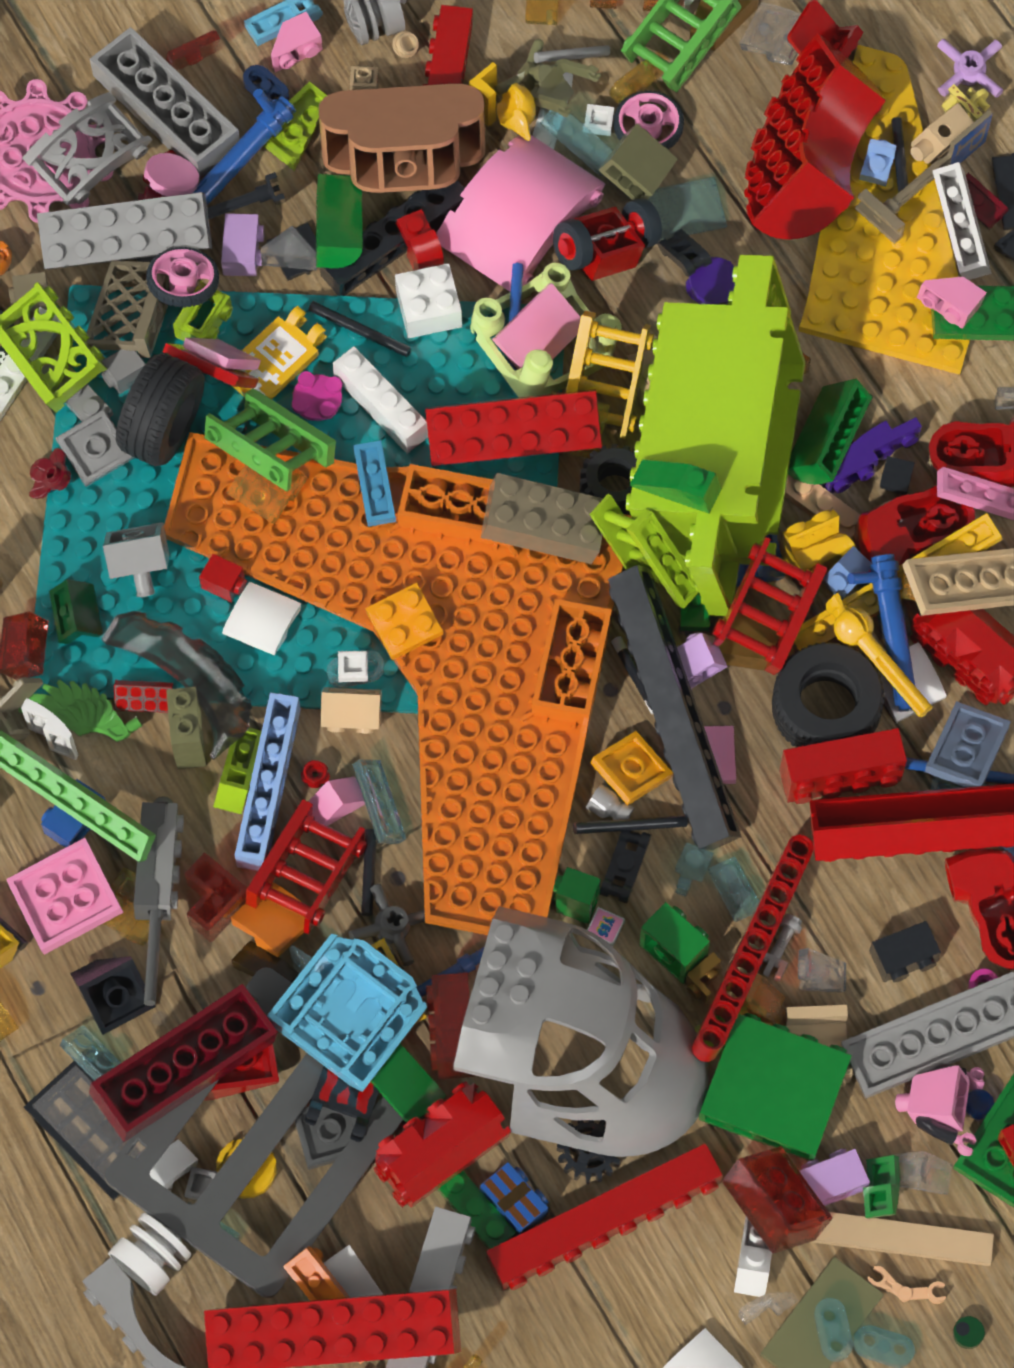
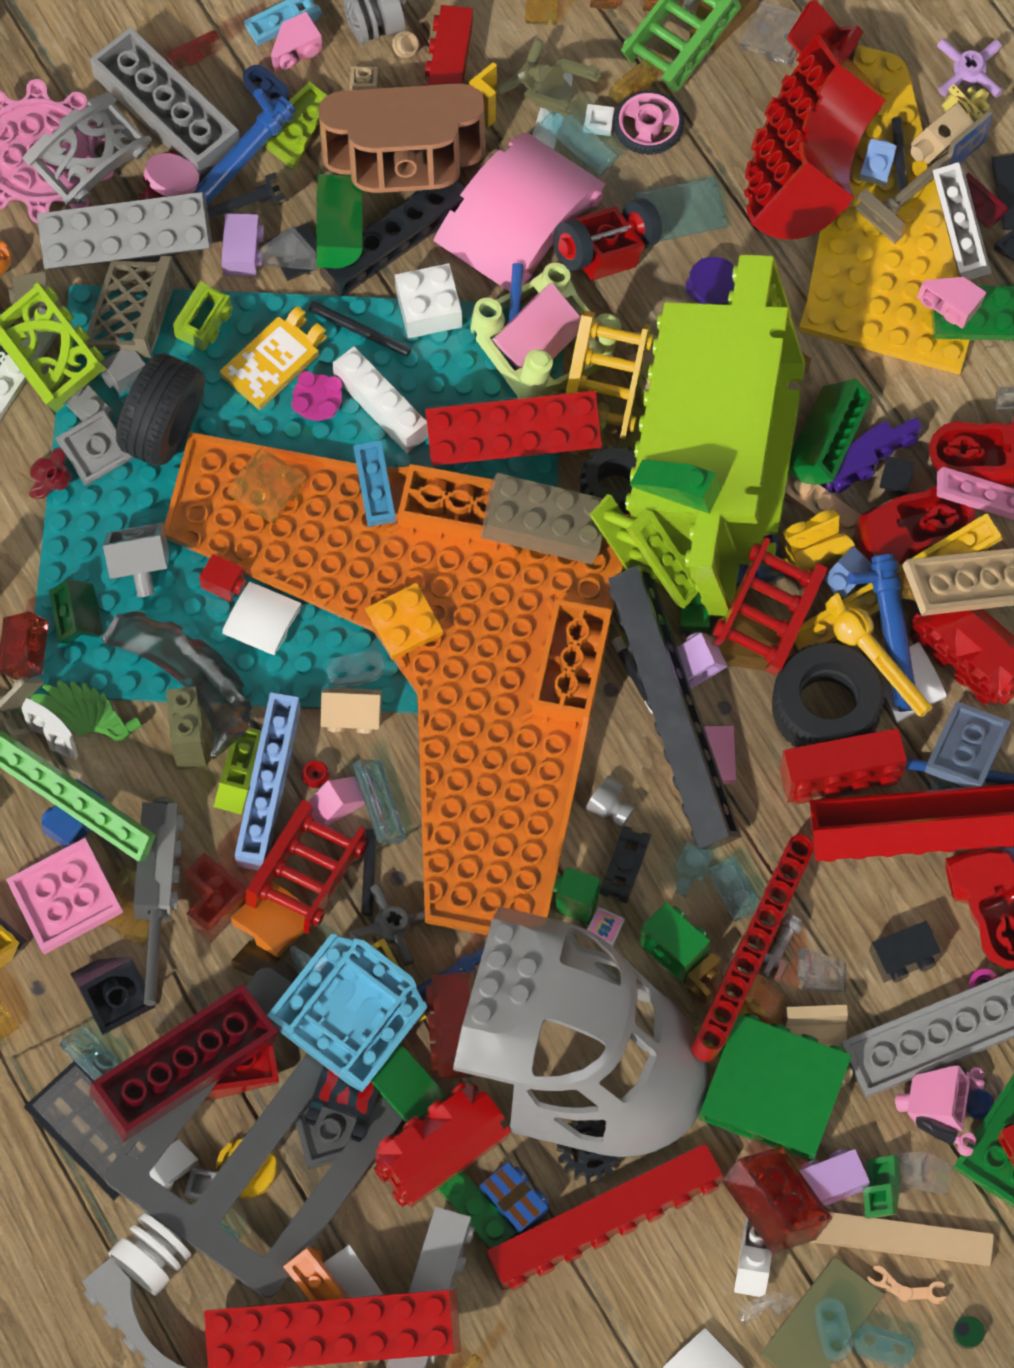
(141, 696): red tile -> none
(183, 276): bright pink wheel -> none
(221, 354): bright pink tile -> none
(230, 376): red tile -> none
(275, 420): bright green fence -> none
(352, 666): white tile -> none
(422, 241): red brick -> none
(517, 110): yellow piece -> none
(574, 53): light grey bar -> none
(630, 824): black bar -> none
(631, 768): light orange plate -> none
(638, 164): olive brick -> none
(685, 252): black plate -> none

